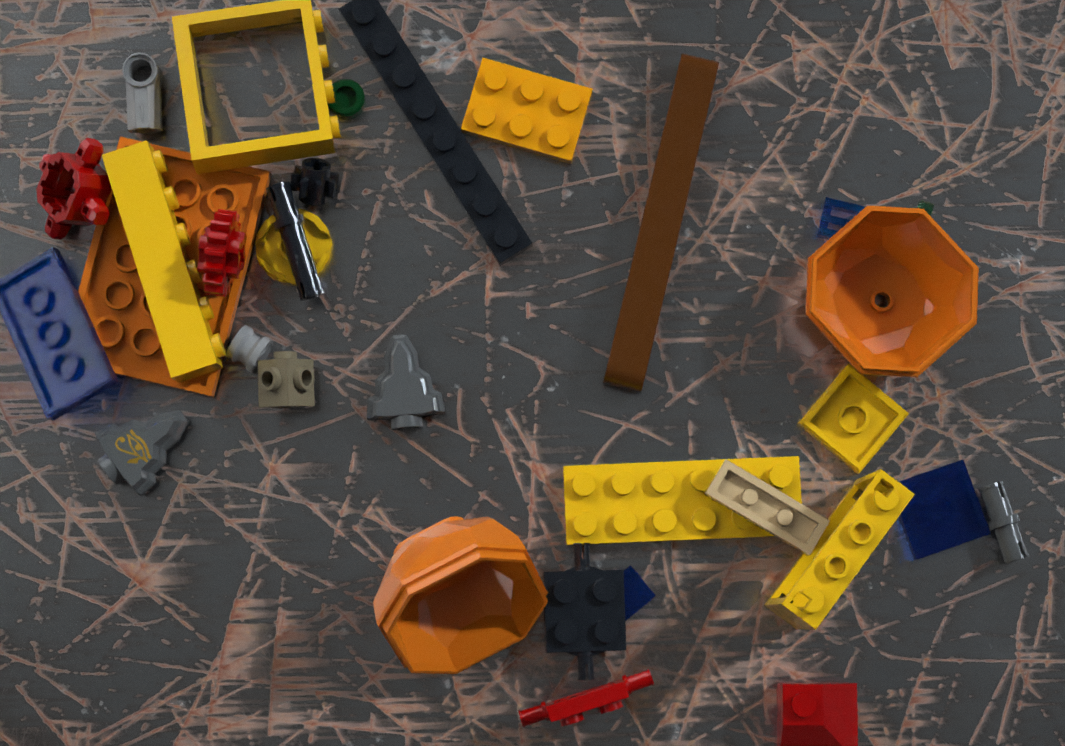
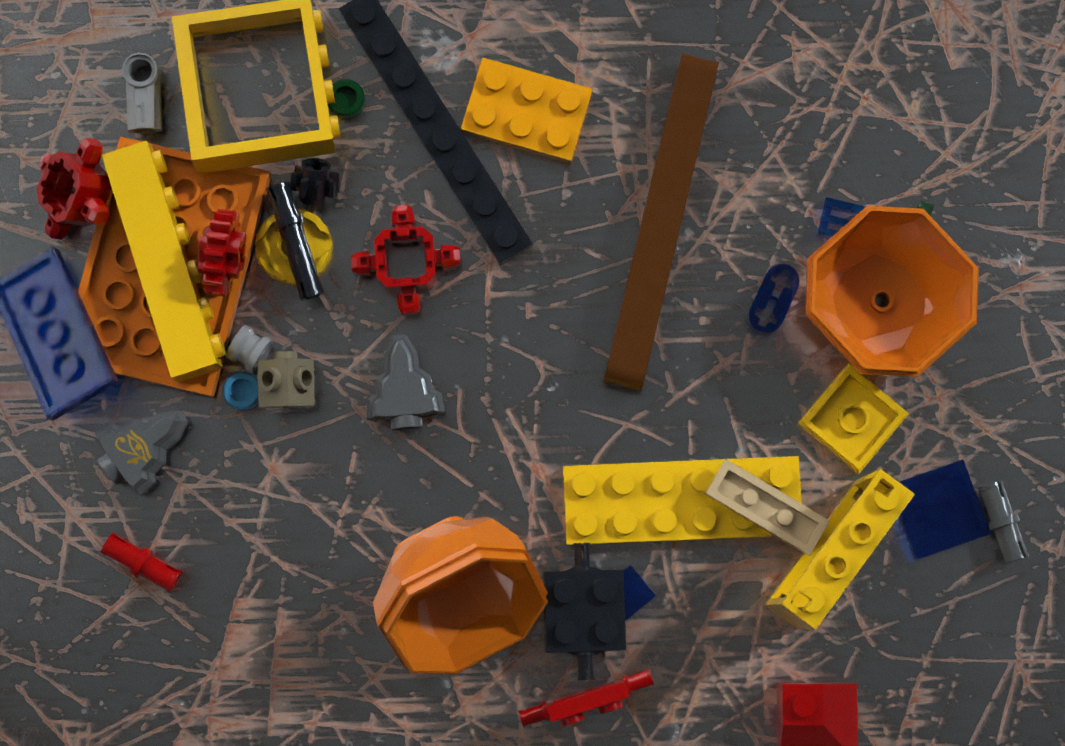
(141, 562): none -> red pin
(241, 391): none -> dark azure tile
(403, 219): none -> red piece
(781, 304): none -> clear blue beam

